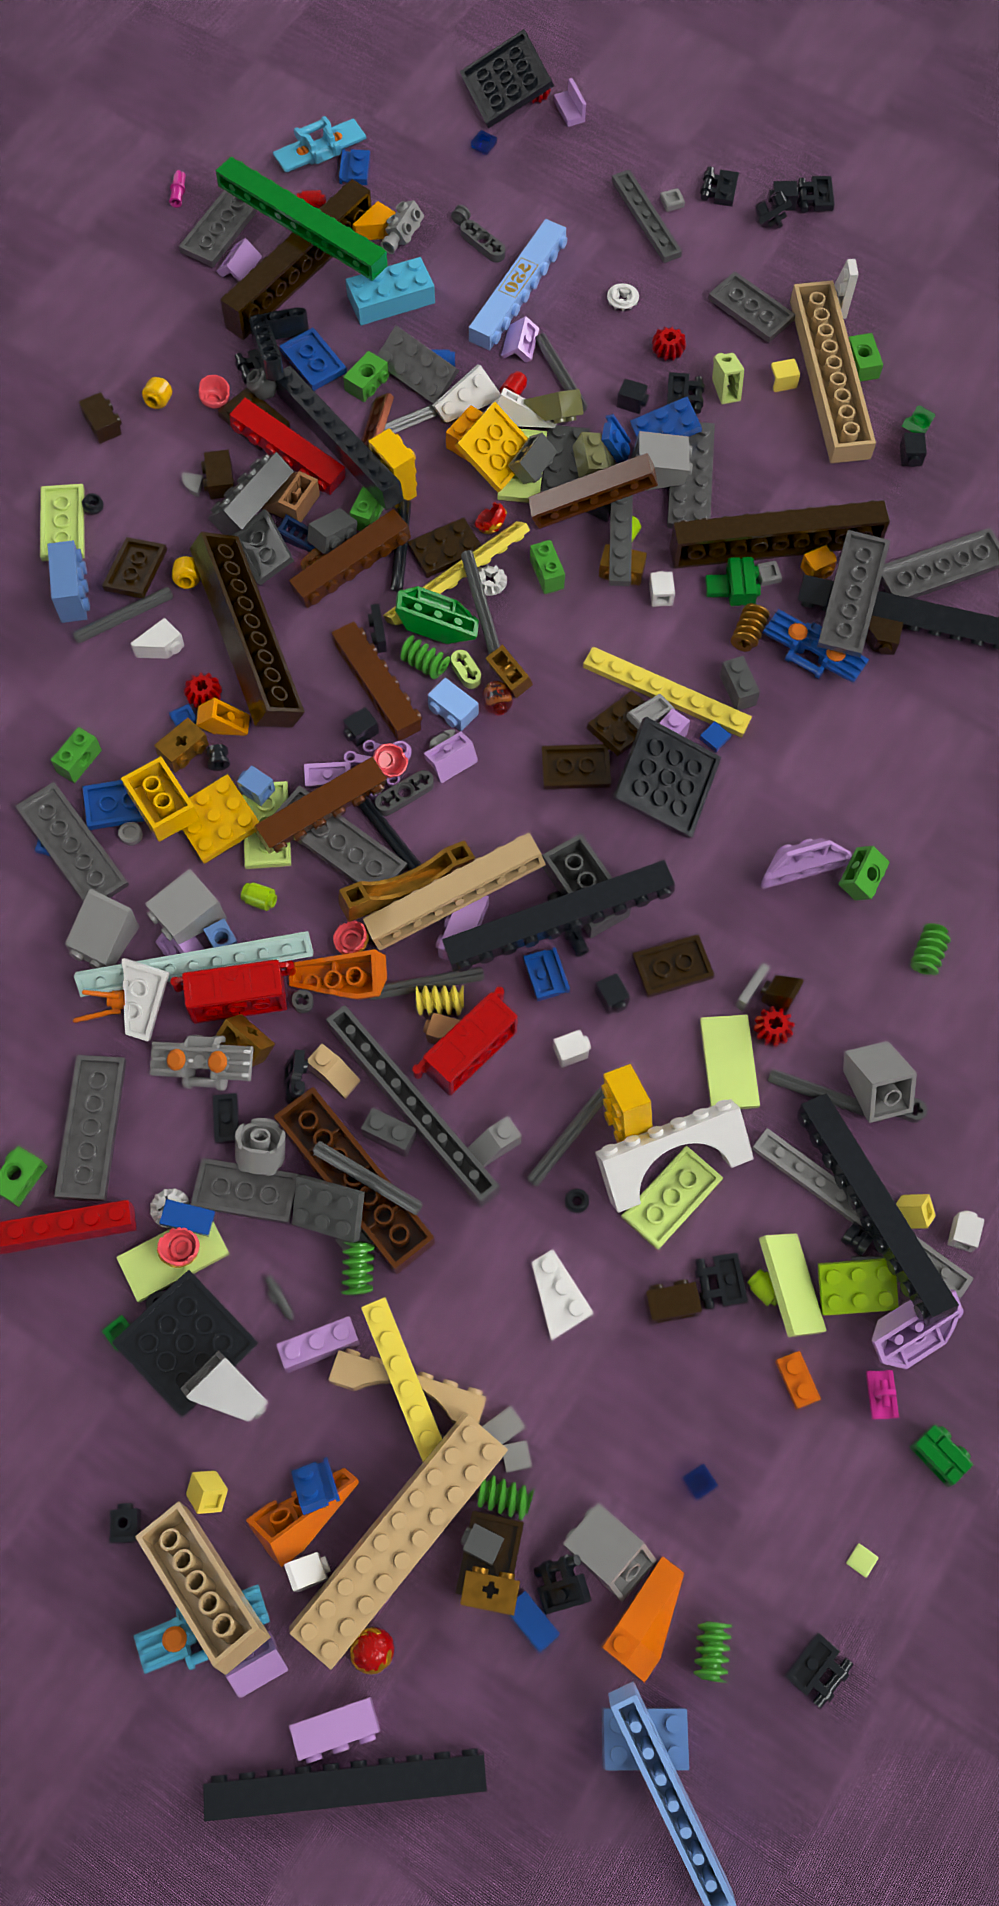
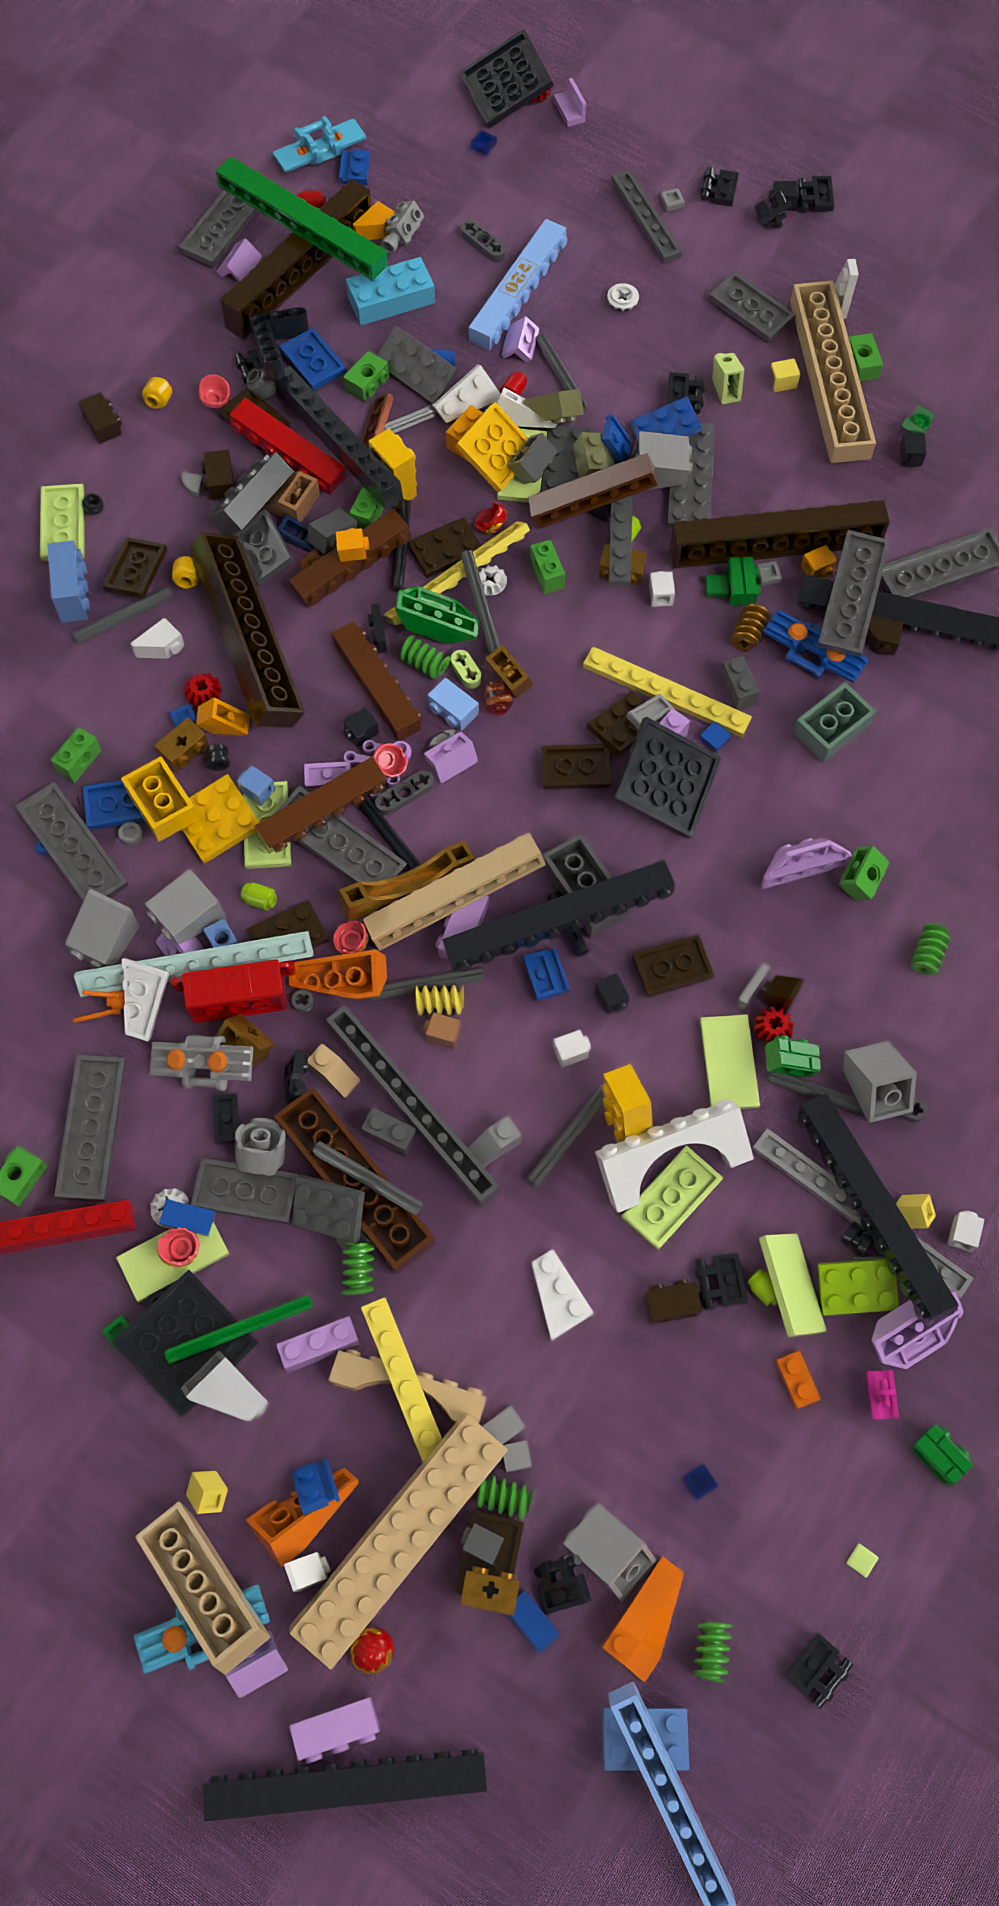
(125, 1535): black brick -> none
(177, 189): dark pink axle -> none
(238, 1329): none -> green axle
(278, 1297): dark grey piece -> none
(291, 921): none -> dark brown plate
(351, 544): none -> light orange brick
(460, 214): dark grey bush -> none
(469, 1043): red container -> none
(577, 1193): black plate -> none
(632, 396): black brick -> none
(668, 343): red gear -> none
(792, 1057): none -> green brick
(834, 722): none -> sand green brick

